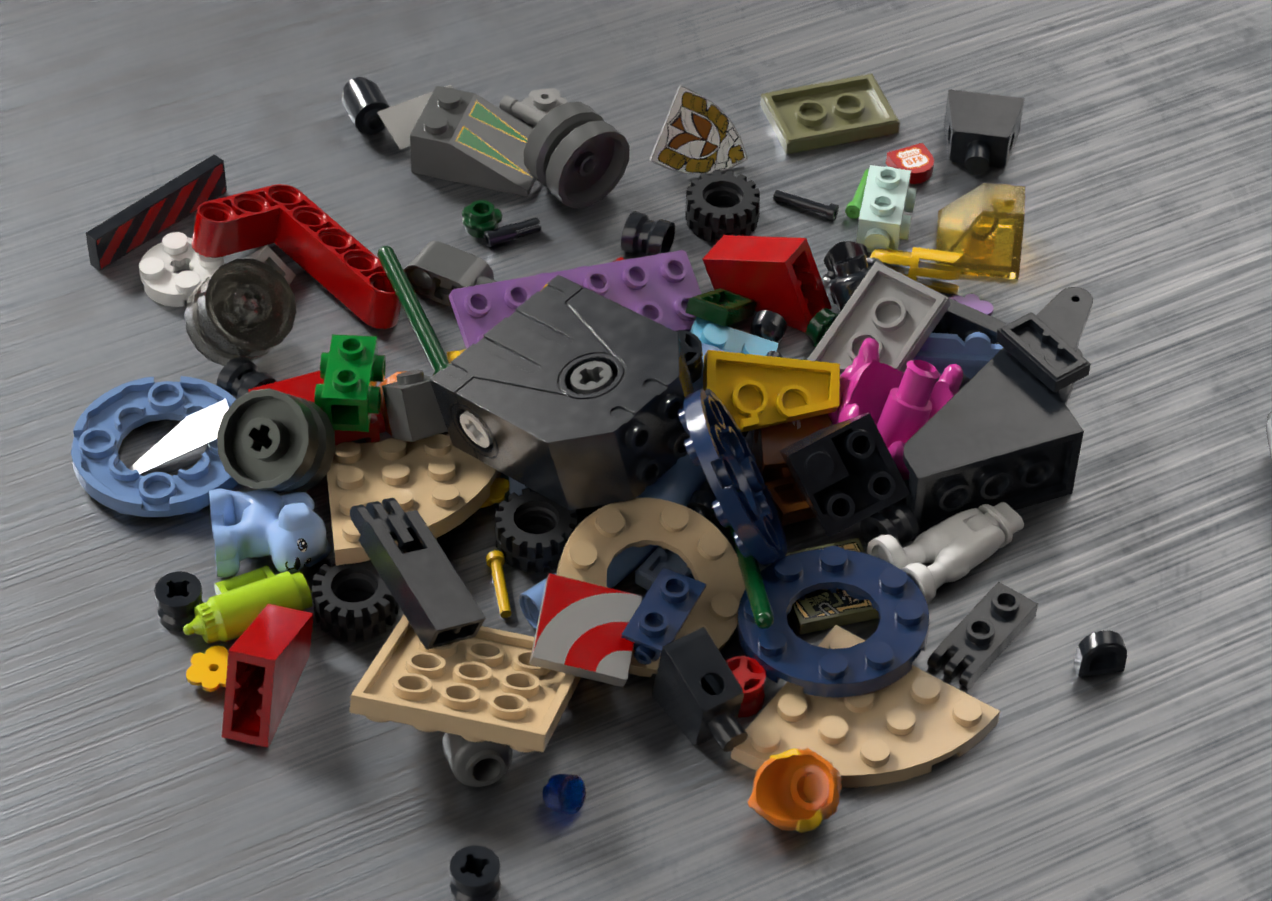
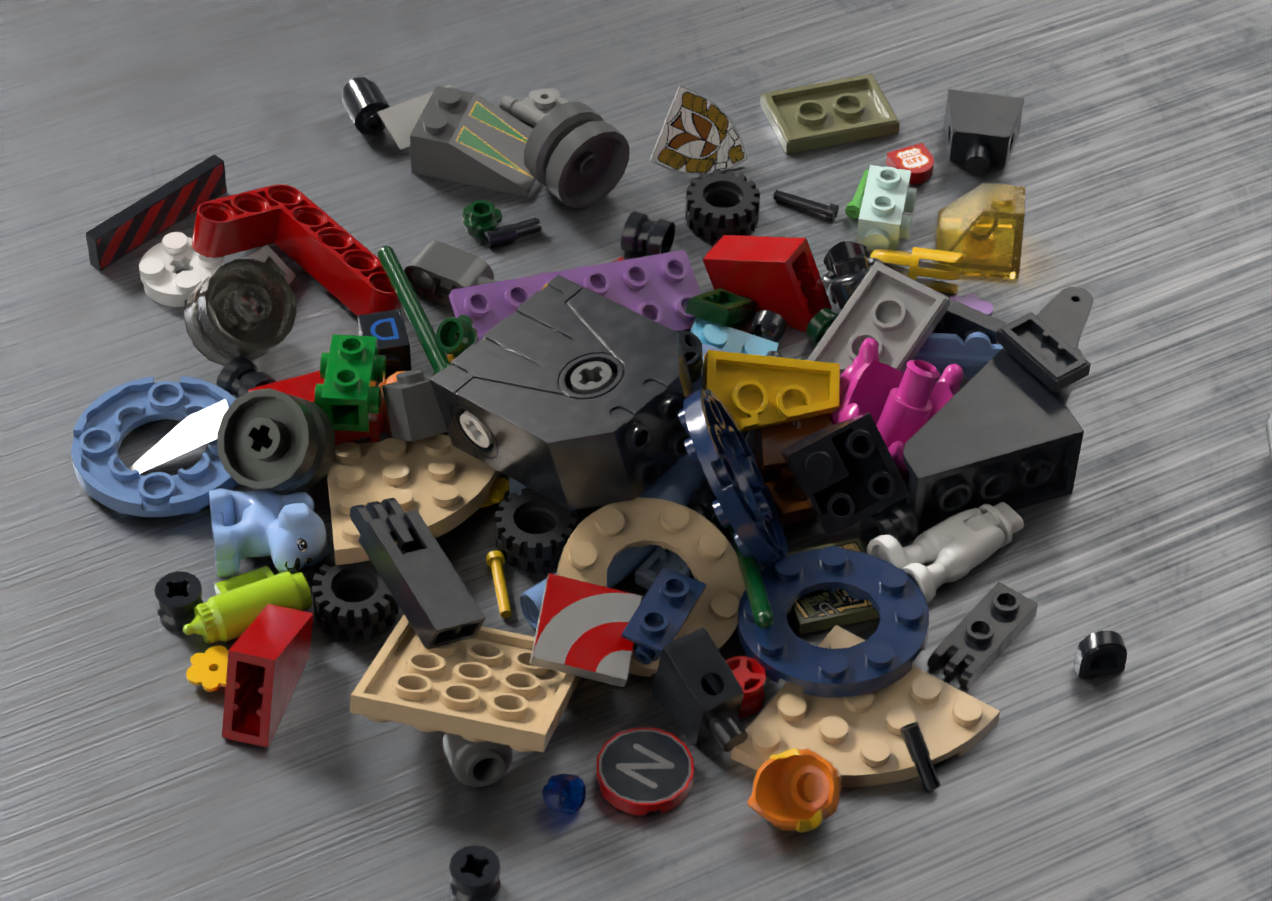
(391, 338): none -> black brick
(456, 334): none -> dark green plate
(645, 771): none -> tile
(920, 755): none -> black pin

